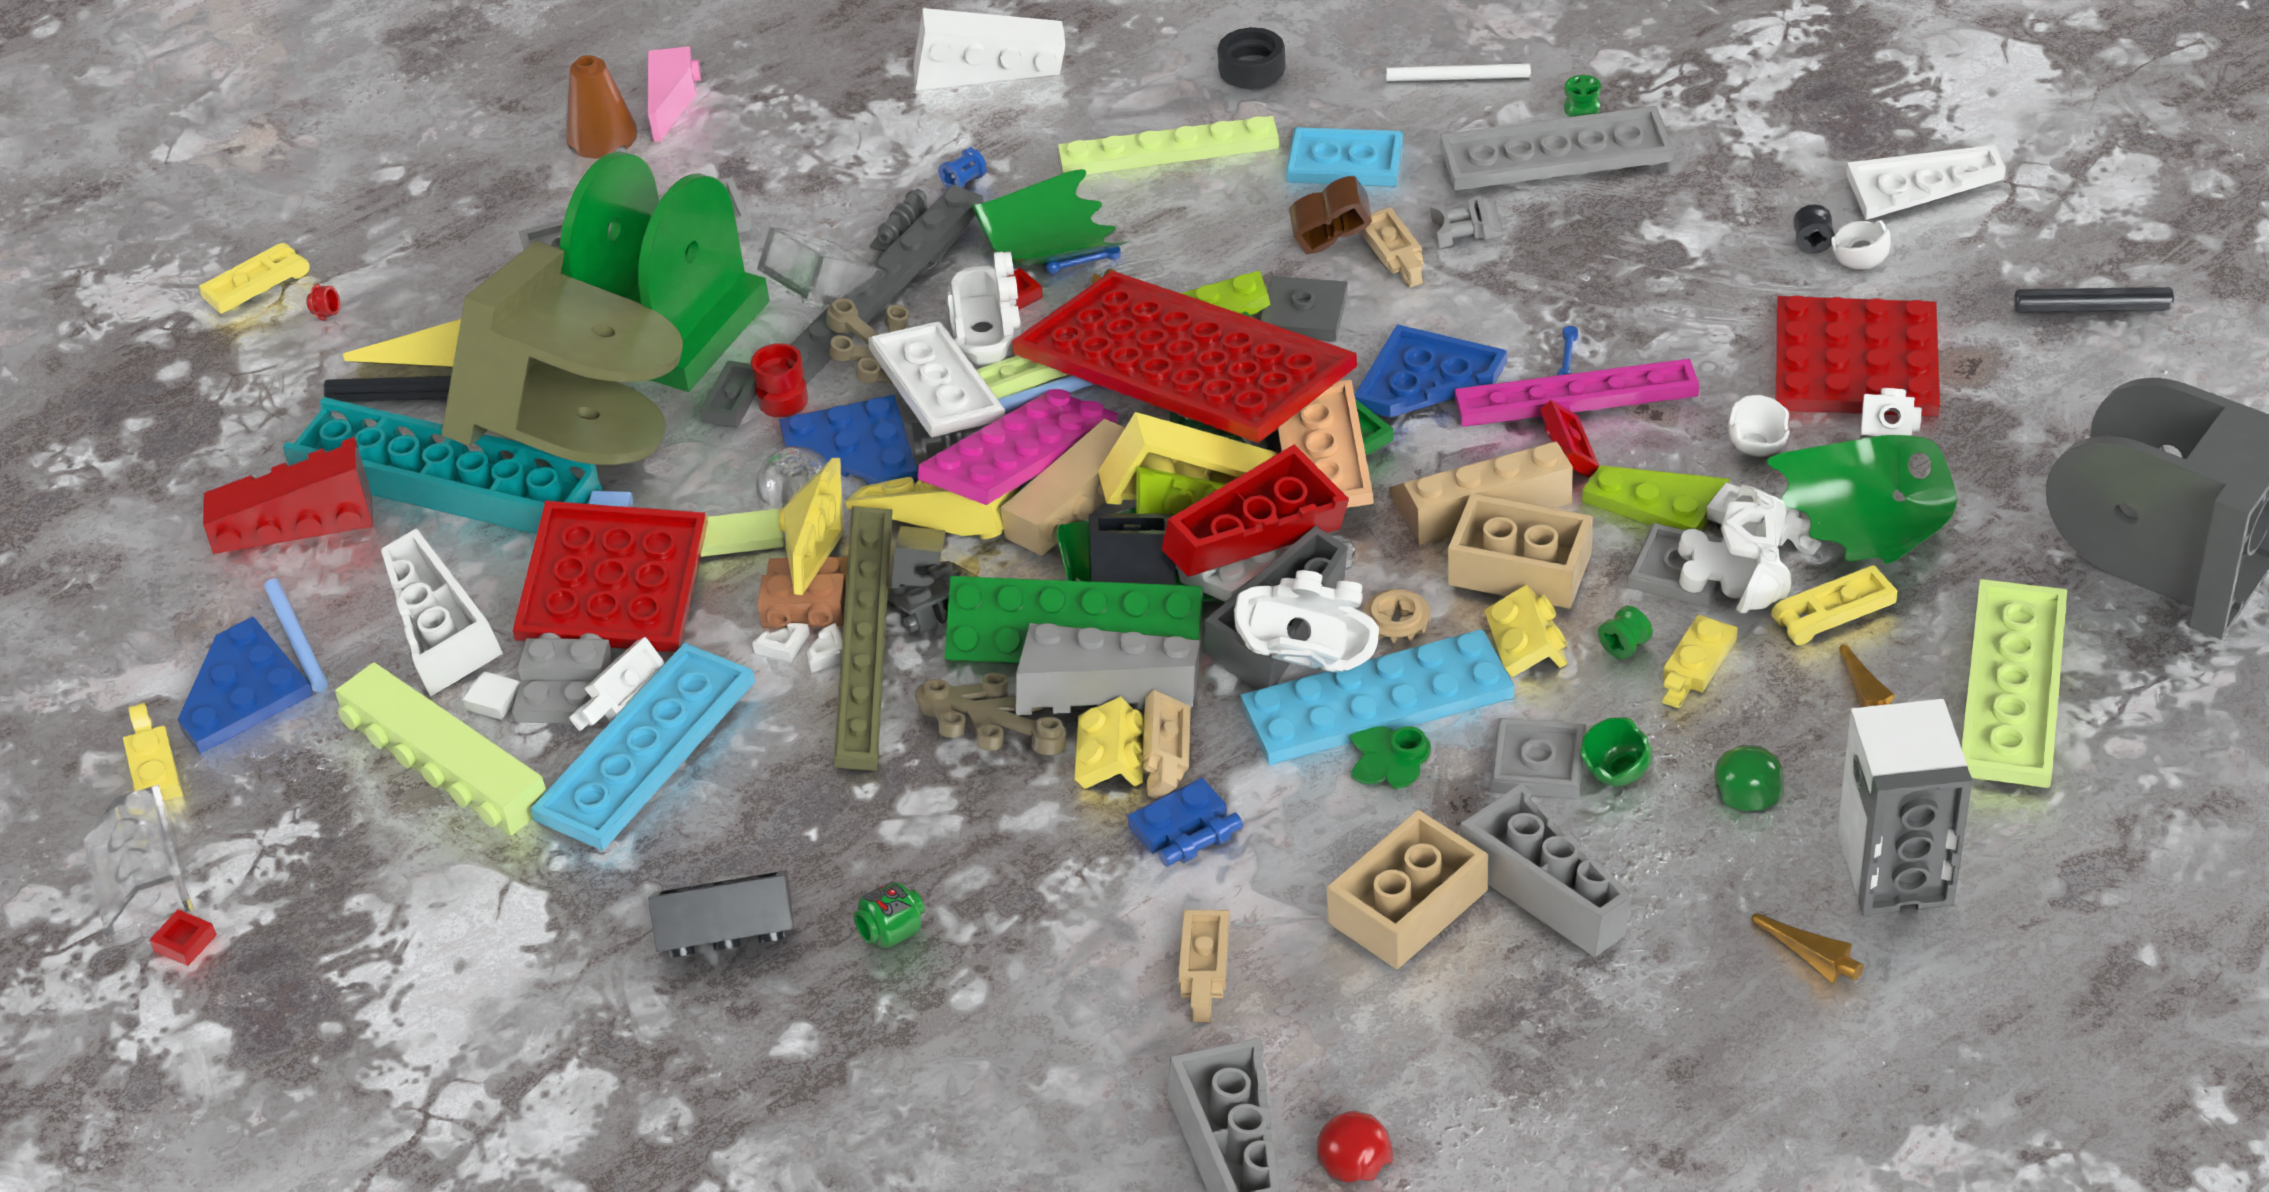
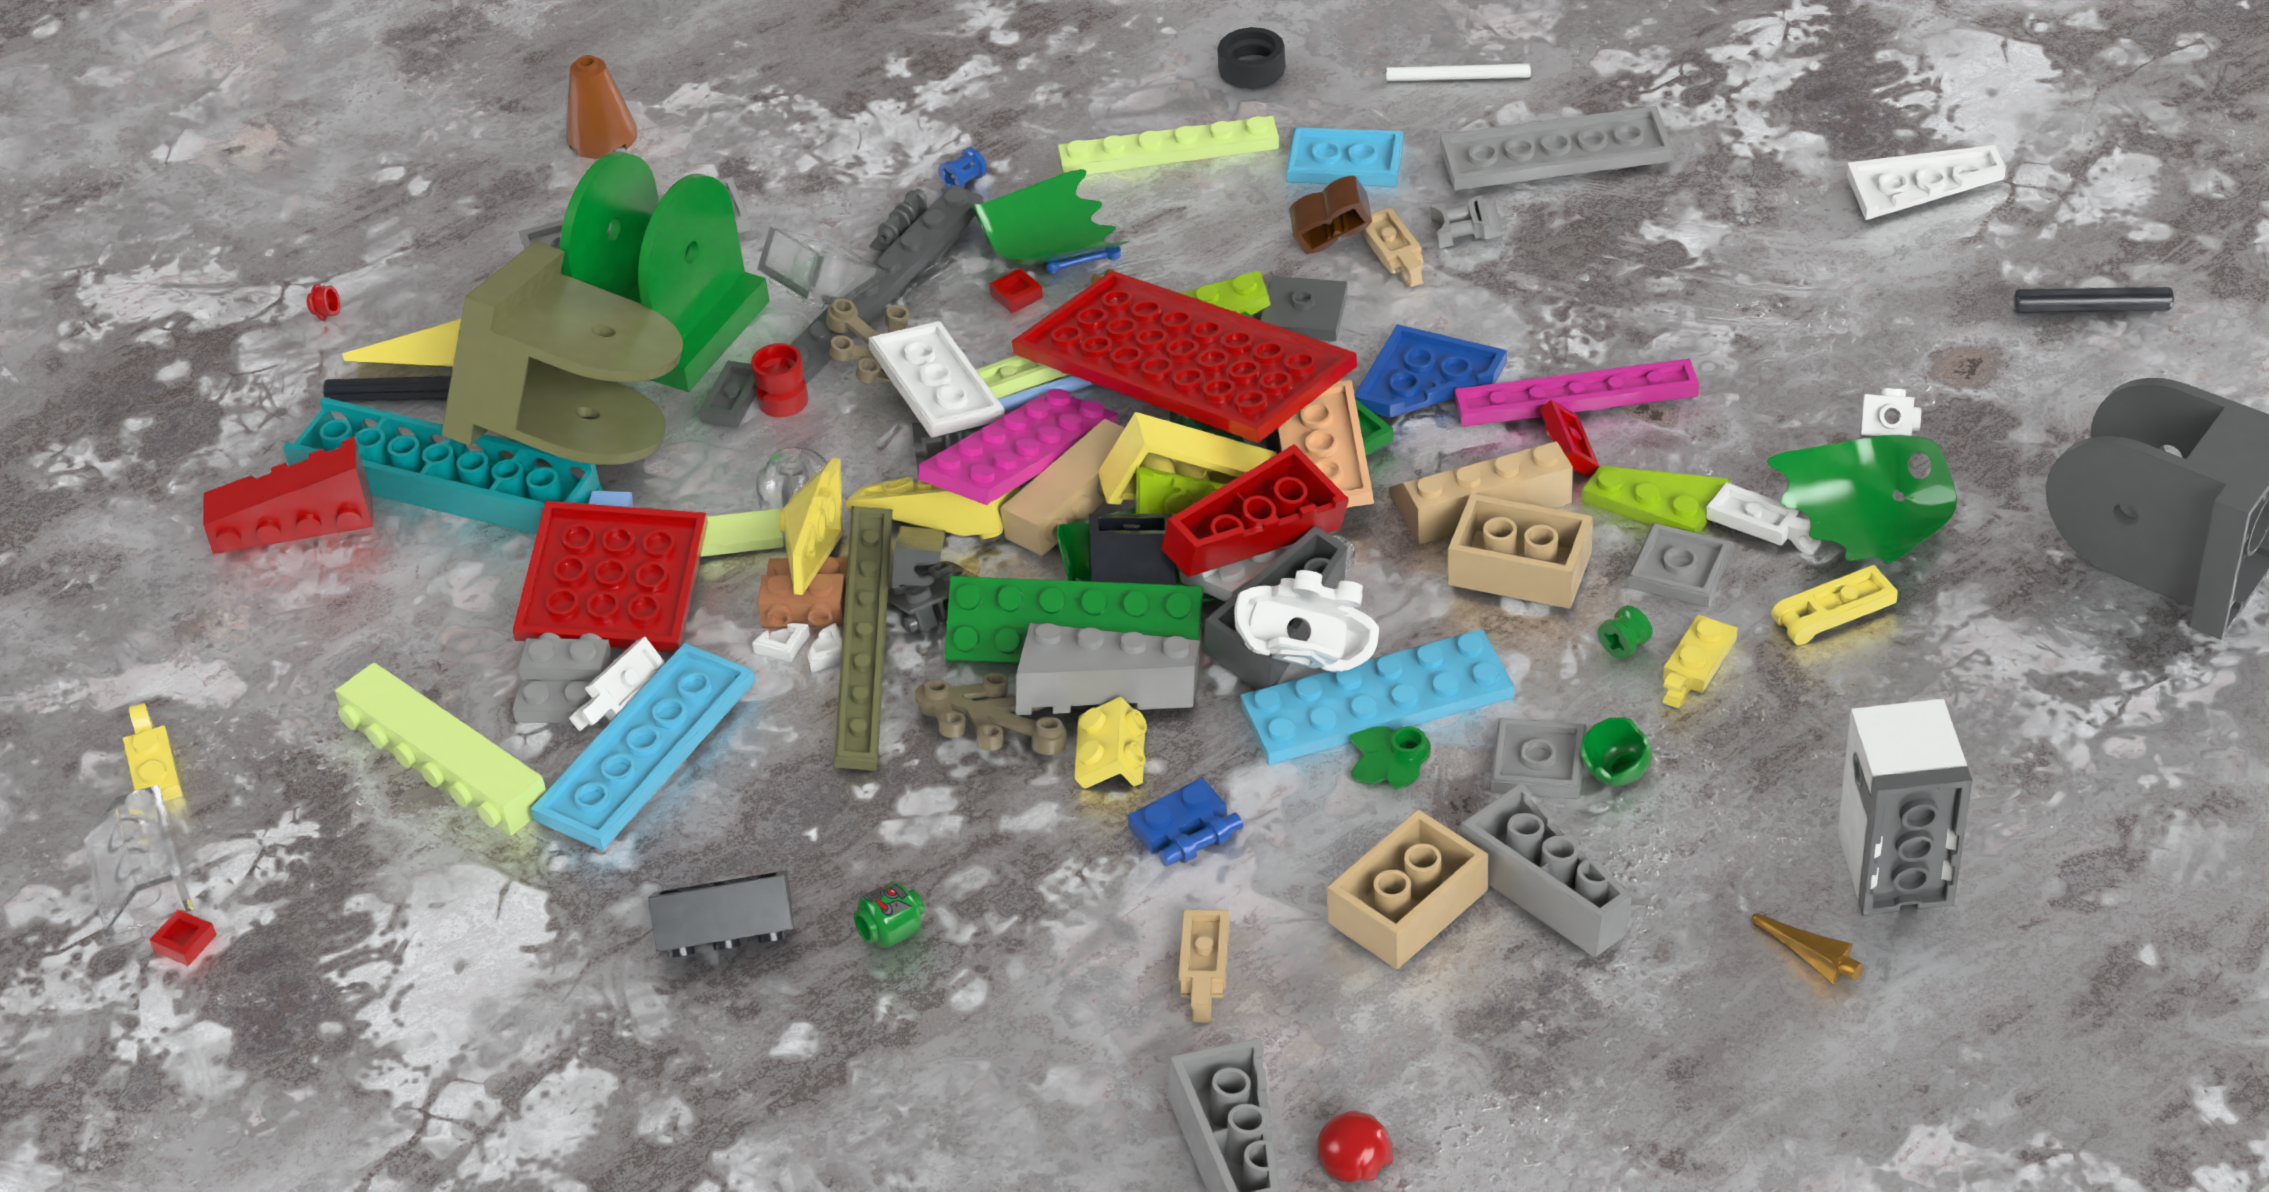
(240, 686): blue plate -> none
(253, 277): light yellow plate -> none
(296, 635): light blue bar -> none
(439, 618): white wedge -> none
(491, 695): white tile -> none
(670, 87): bright pink slope -> none
(862, 434): blue plate -> none
(984, 48): white wedge -> none
(989, 297): white piece -> none
(1165, 742): tan hinge -> none
(1412, 608): tan gear -> none
(1525, 631): light yellow bracket -> none
(1570, 334): blue hinge -> none
(1582, 95): green wheel -> none
(1747, 556): white piece -> none
(1749, 778): green hair -> none
(1758, 426): white hair -> none
(1810, 219): black wheel -> none
(1854, 347): red plate -> none
(1861, 244): white hair -> none
(1867, 686): pearl gold piece -> none
(2014, 683): yellowish green plate -> none

